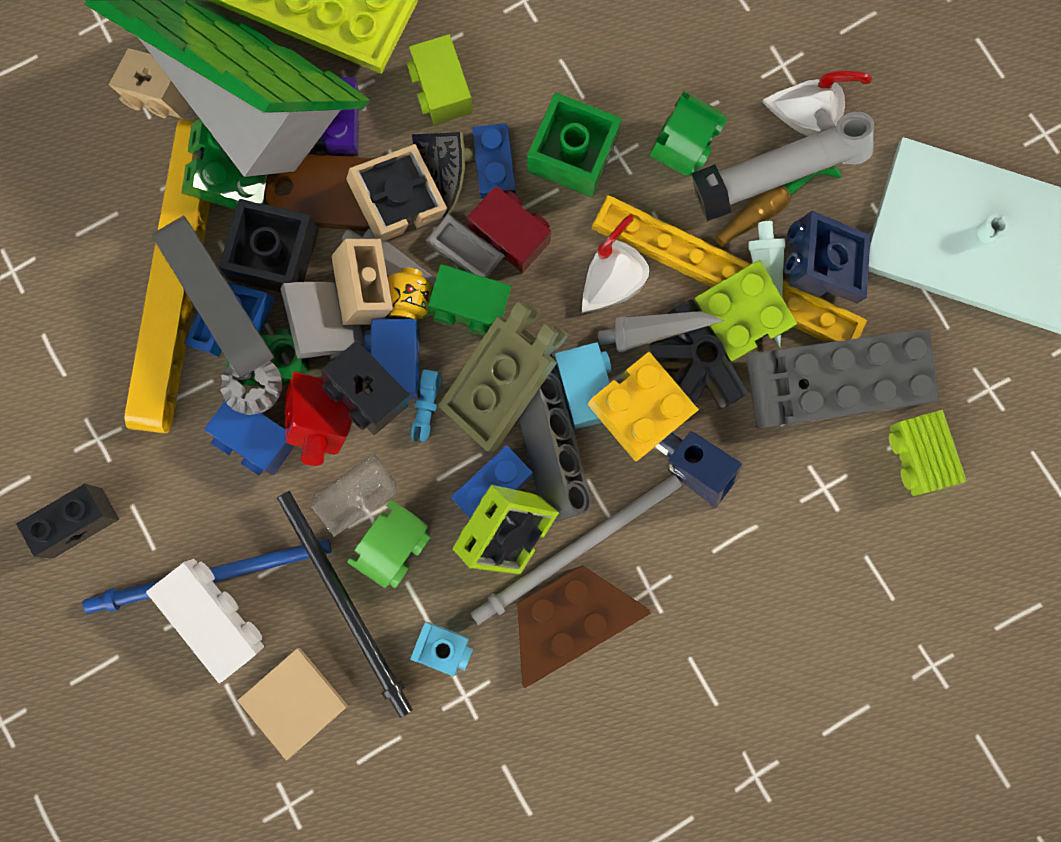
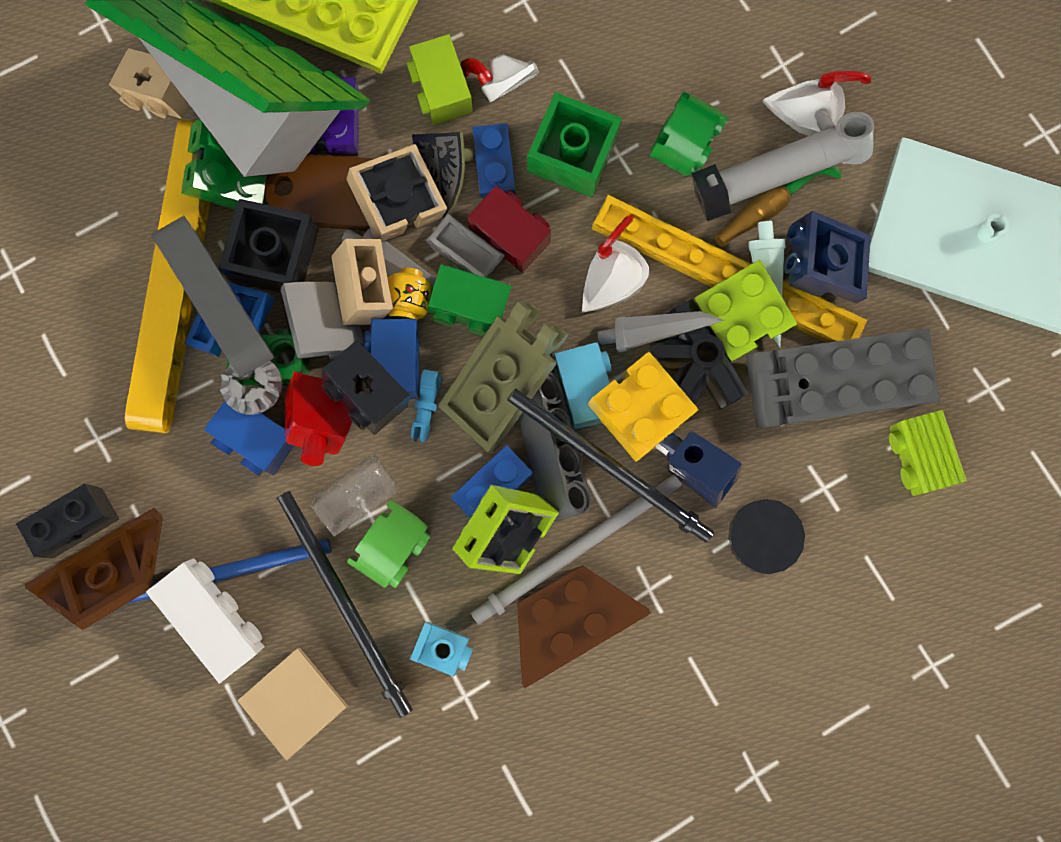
(104, 573): none -> reddish brown wing
(502, 76): none -> white piece
(687, 521): none -> black bar
(766, 536): none -> black tile

